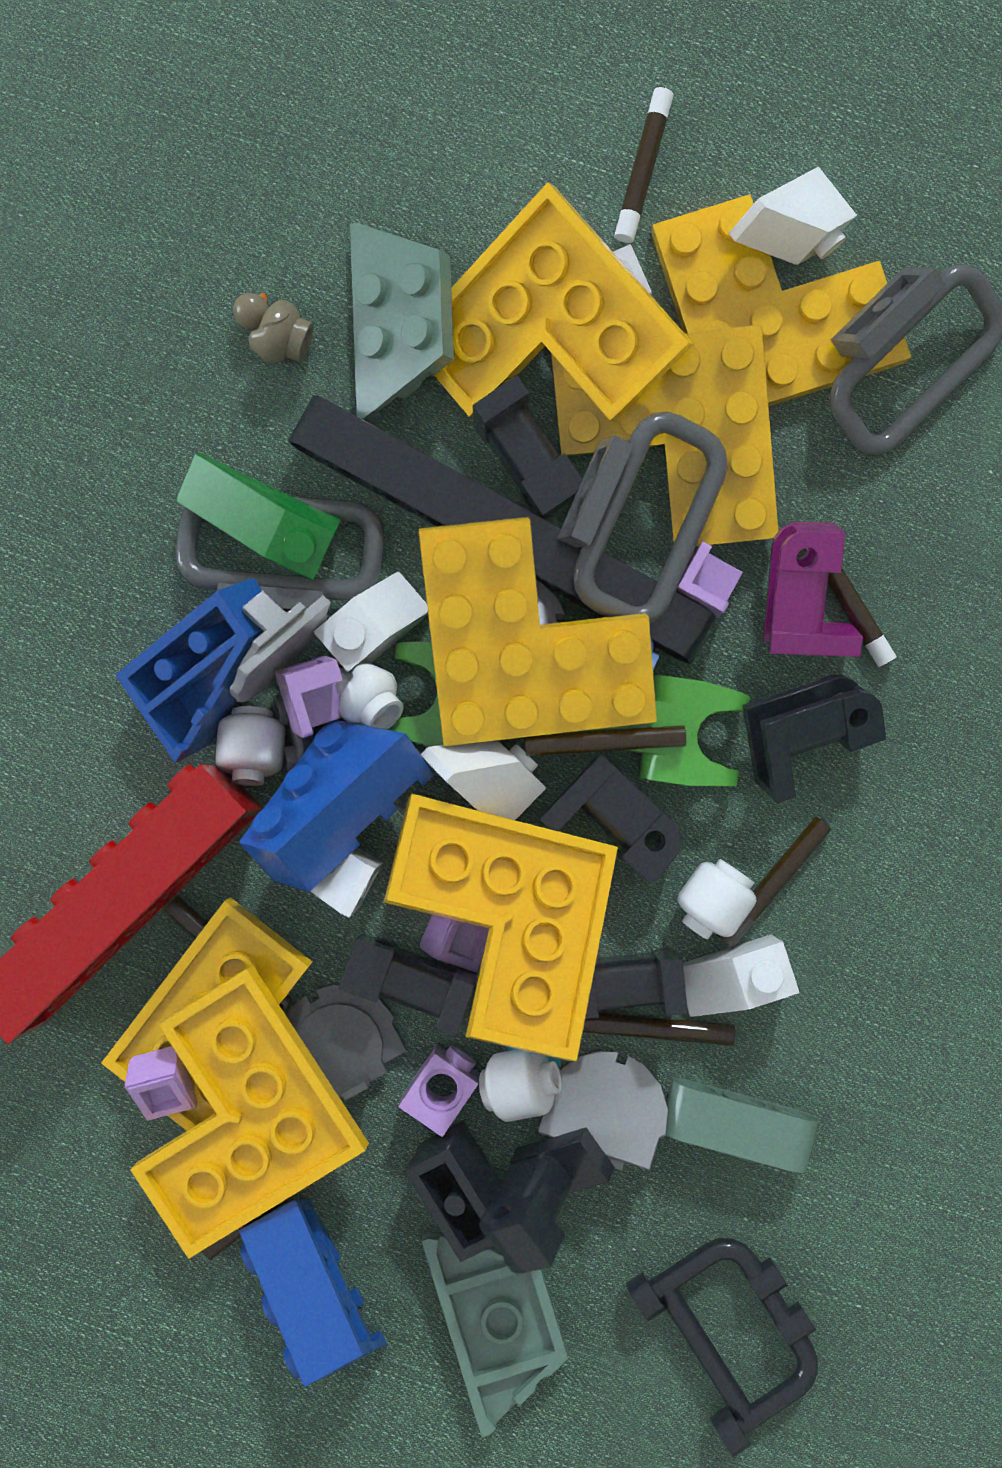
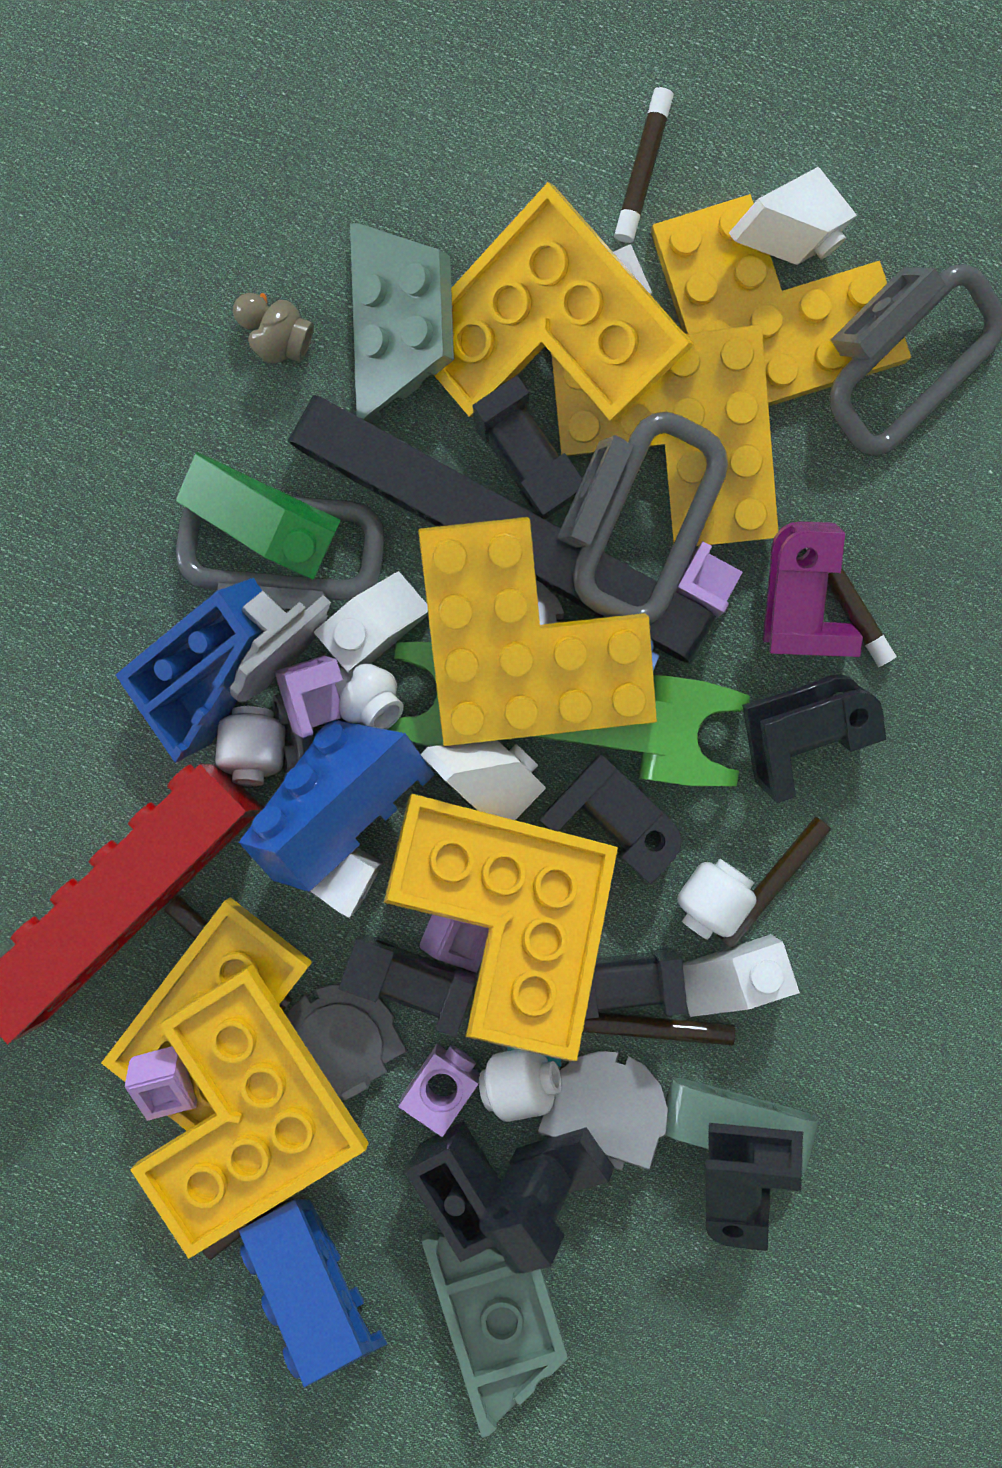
(606, 740): dark brown bar -> none
(663, 1294): black bar -> none
(739, 1179): none -> black piece

